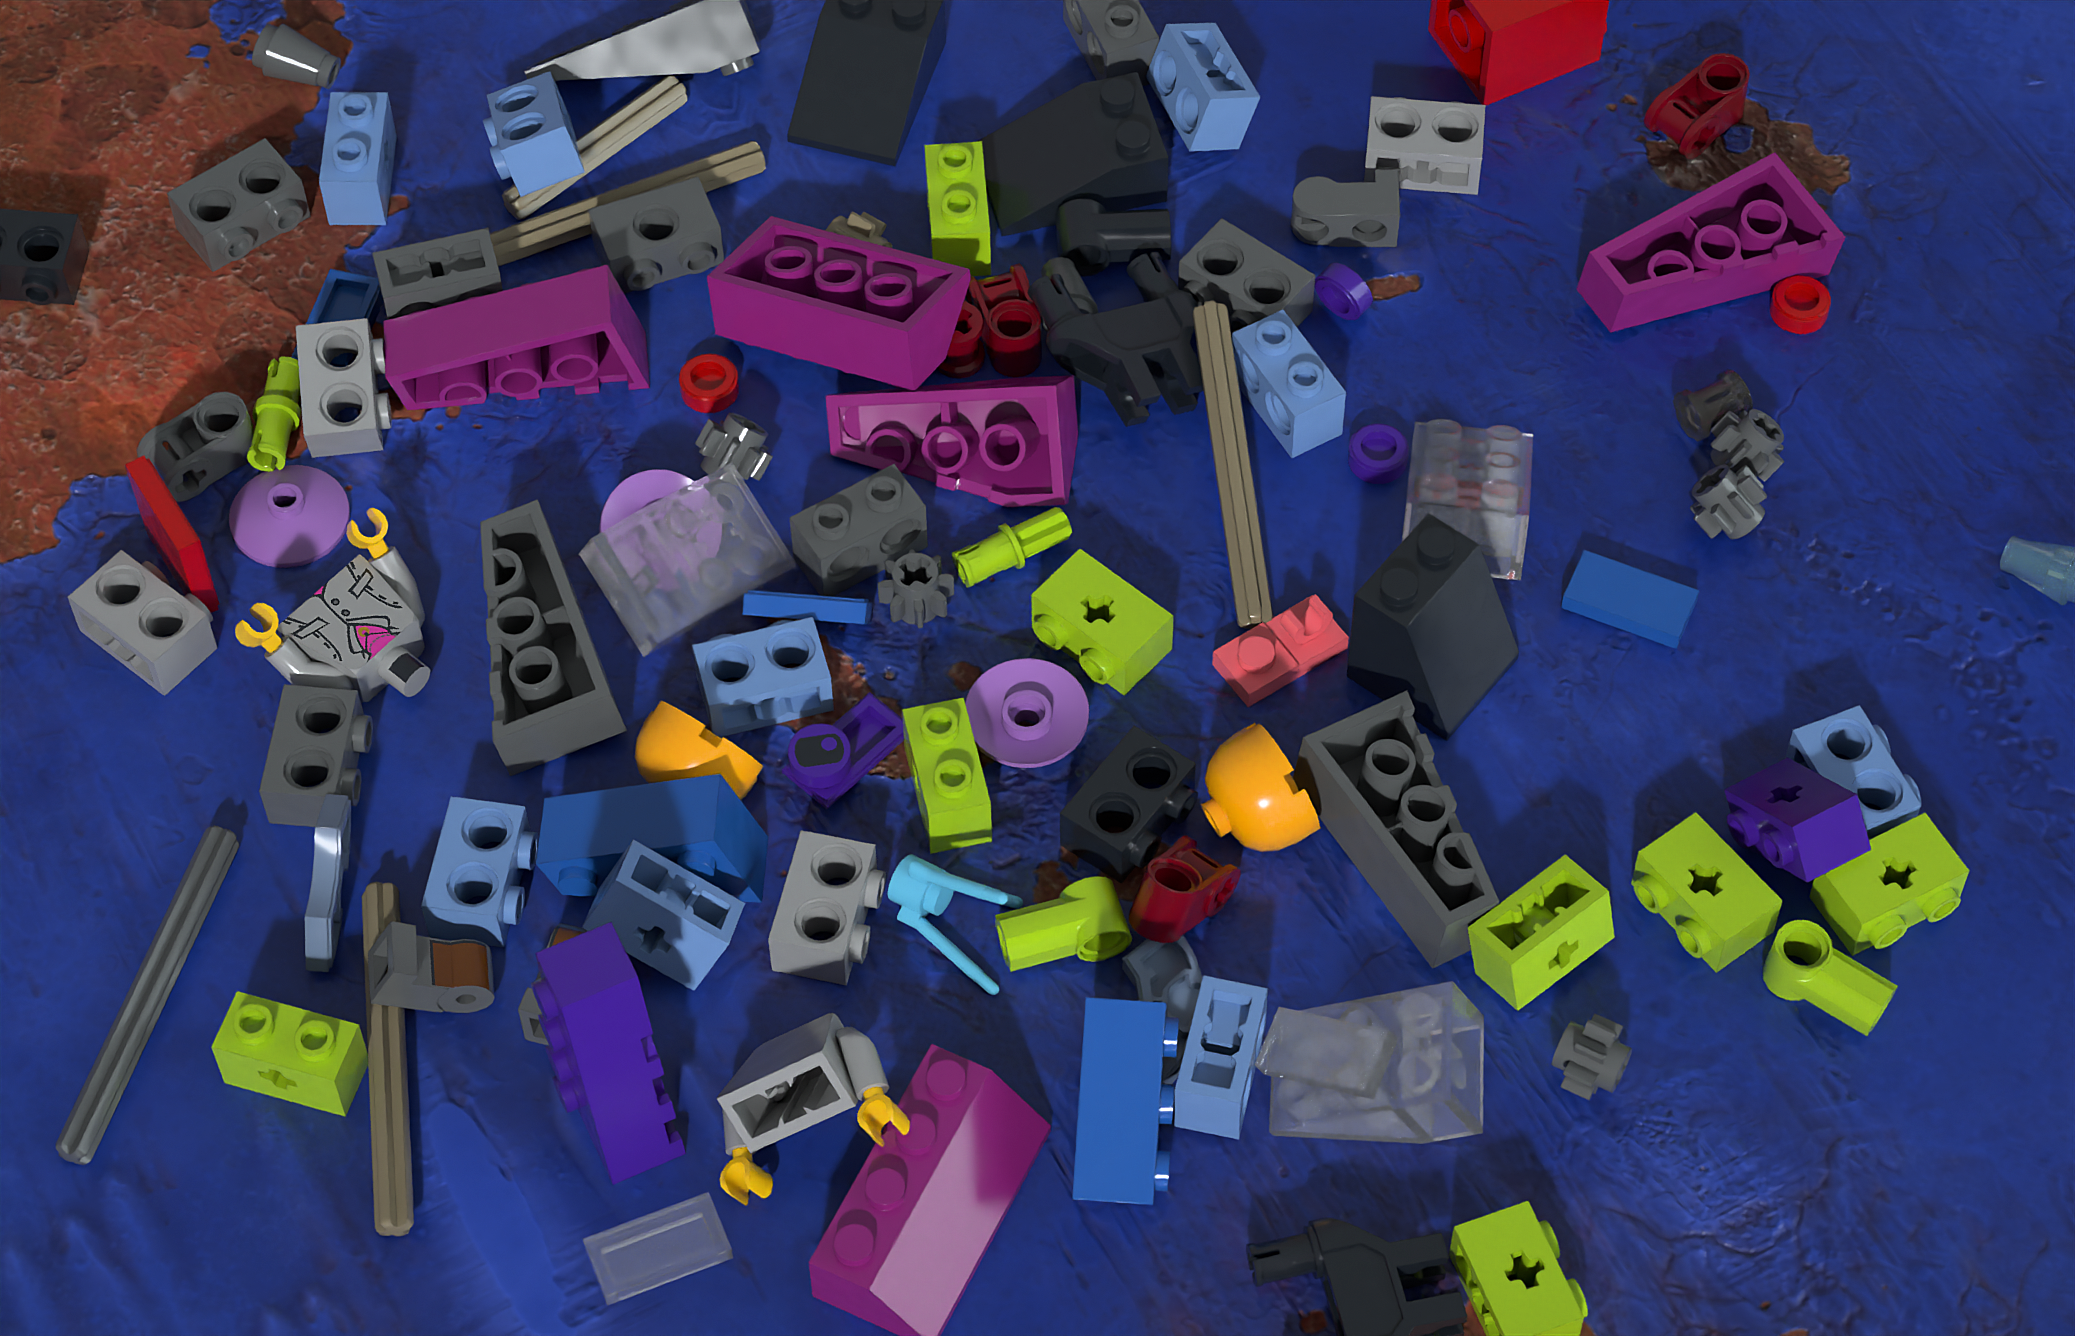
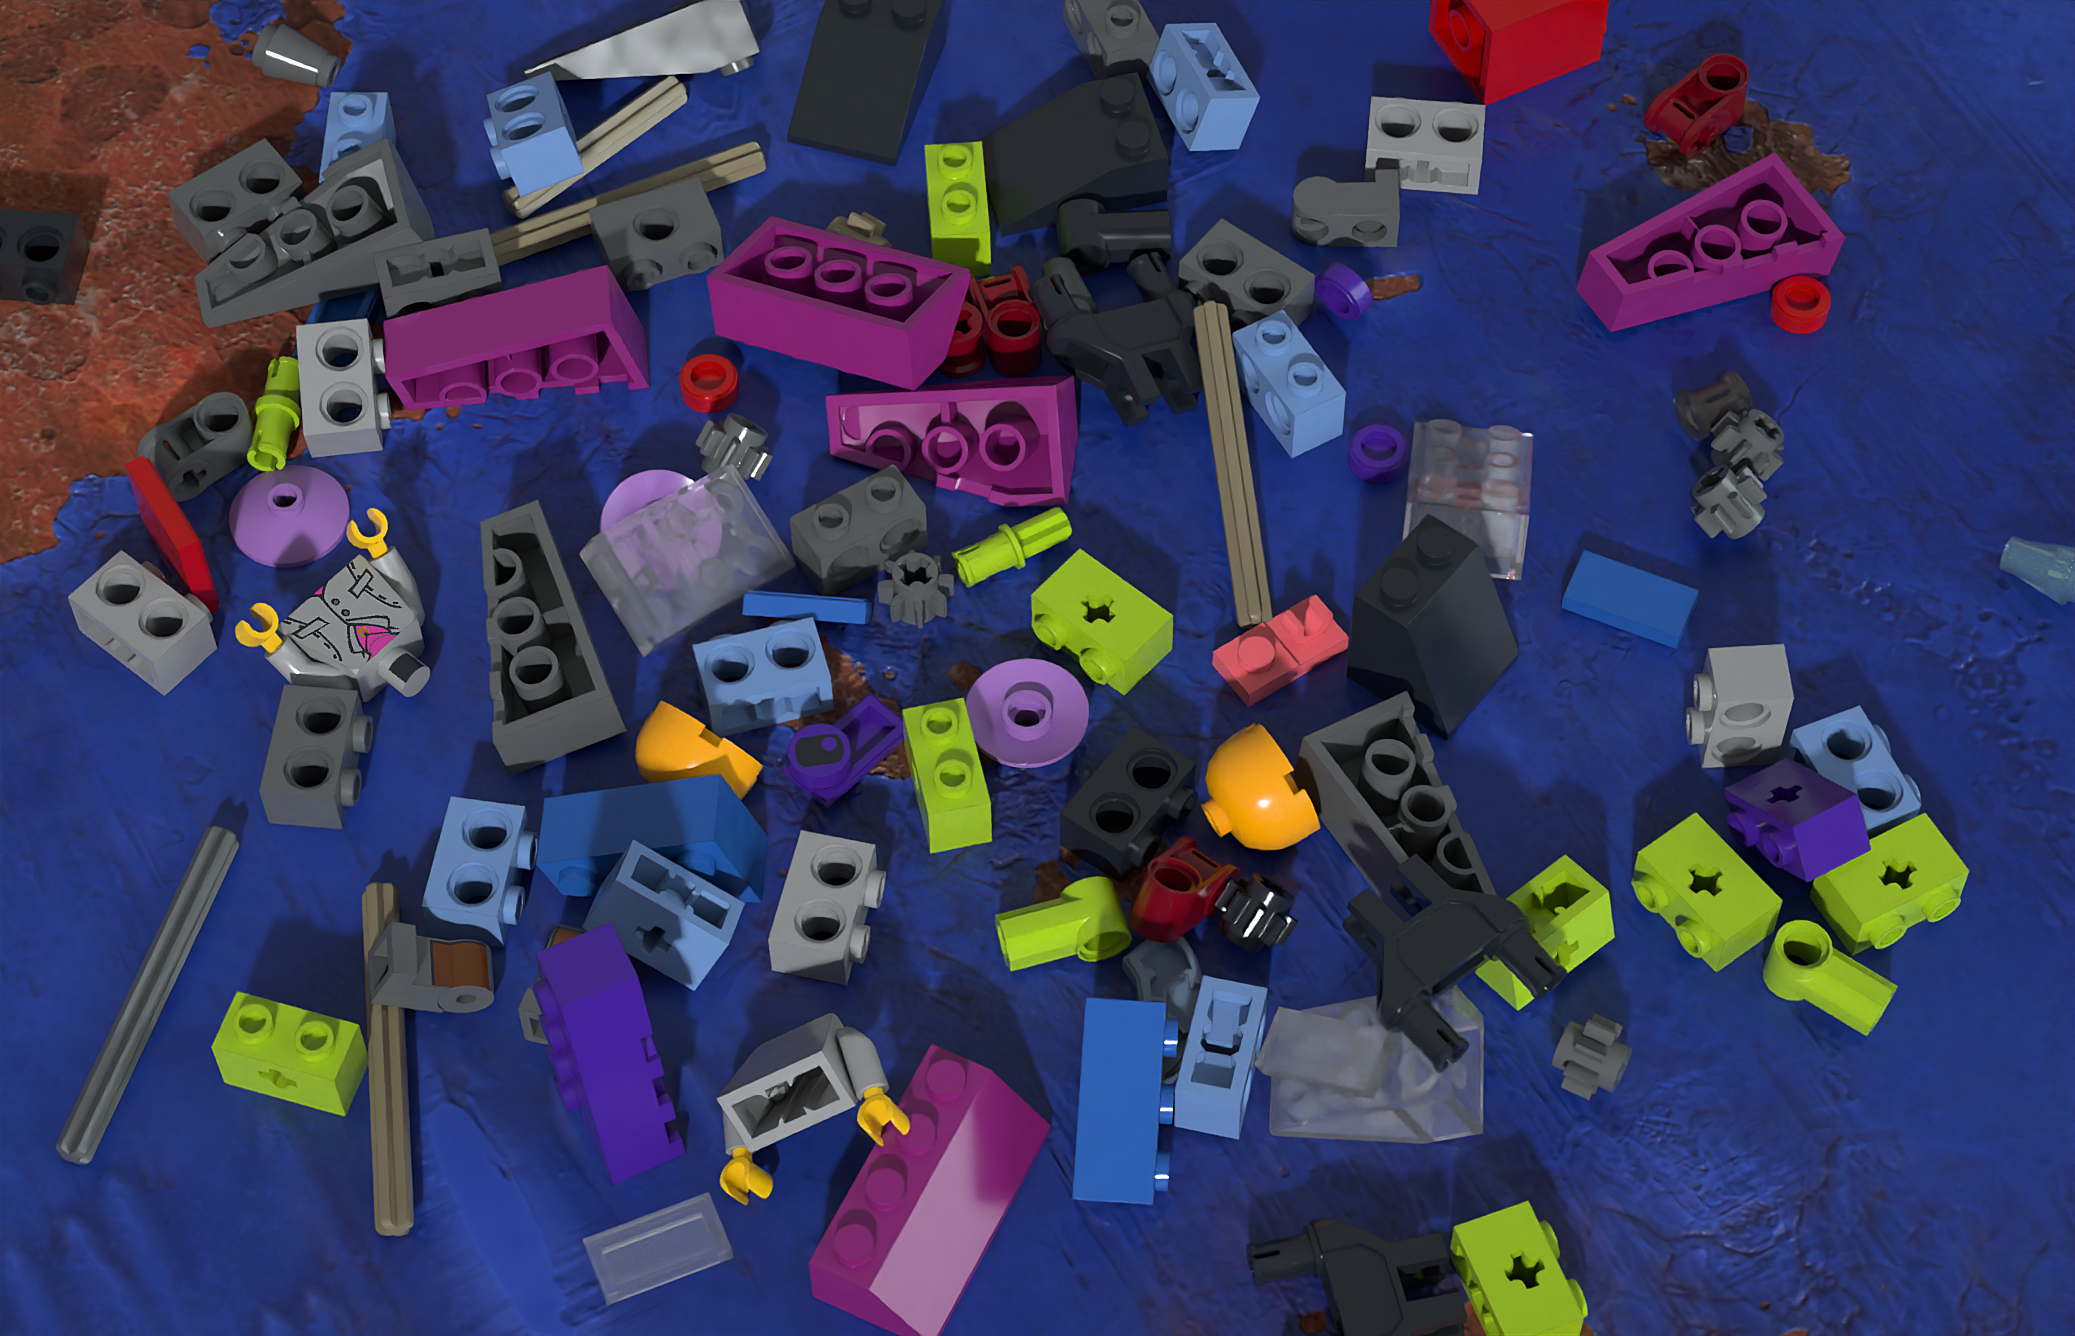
(319, 243): none -> dark grey wedge
(331, 859): sand blue tile -> none
(929, 889): medium azure plant -> none
(1256, 913): none -> black gear
(1436, 949): none -> black connector
(1740, 706): none -> light grey brick

